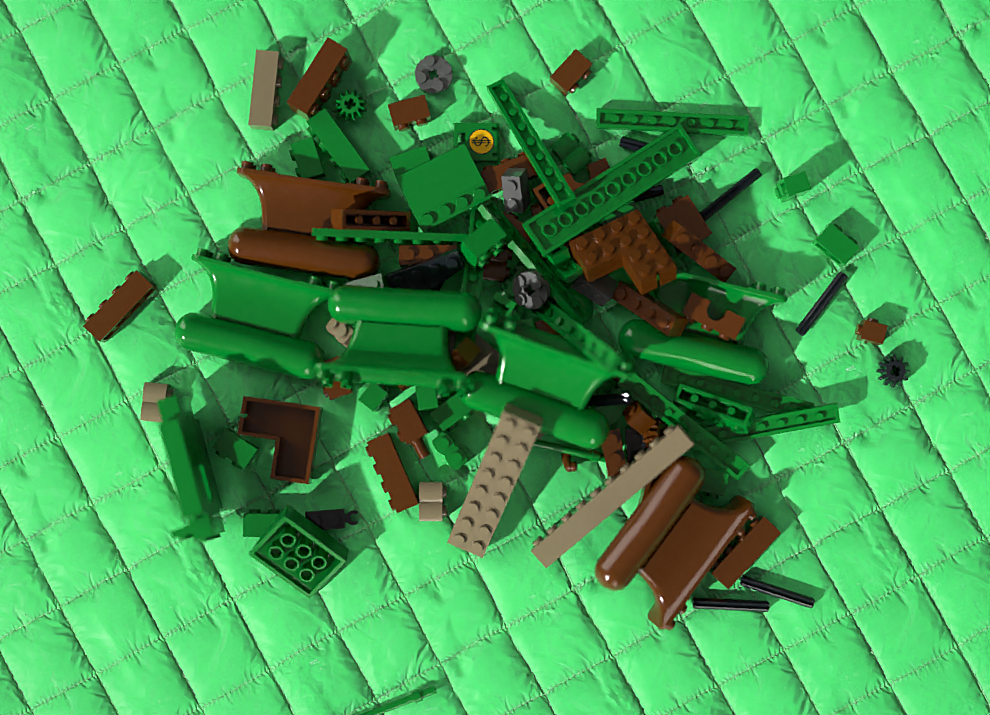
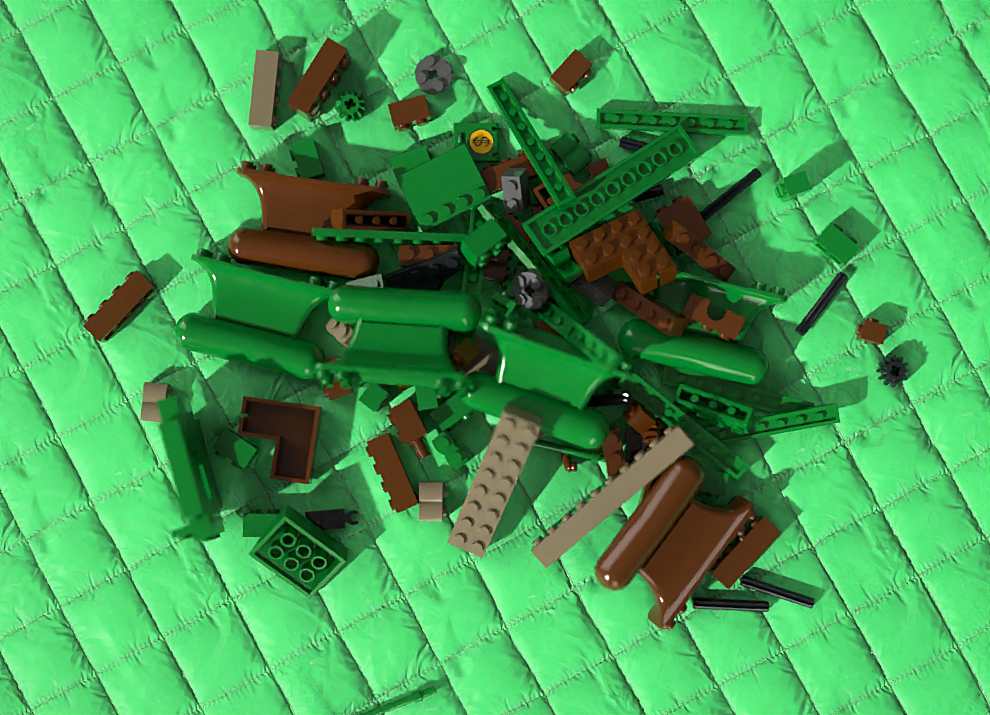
(337, 145): green brick -> none

